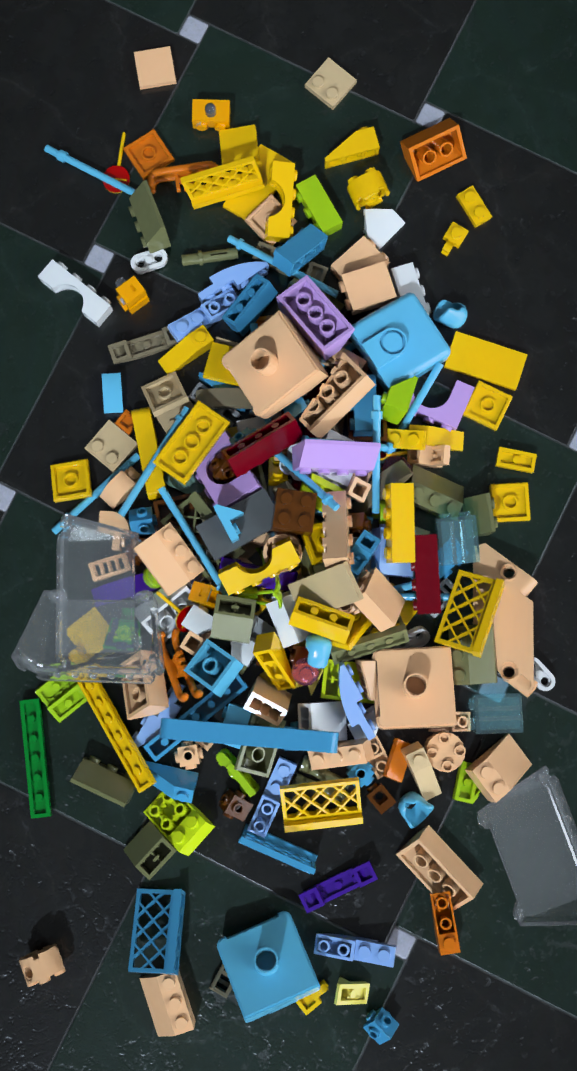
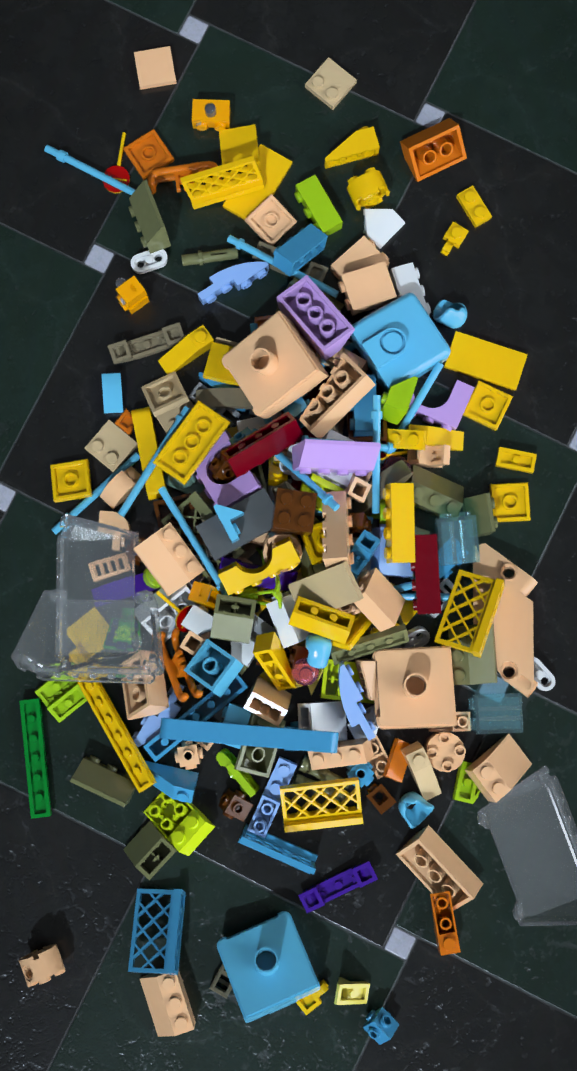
(58, 278): white arch -> none
(142, 520): dark azure brick -> none
(206, 315): light blue slope -> none
(250, 304): dark azure brick -> none
(282, 178): yellow arch -> none
(355, 948): light blue slope -> none

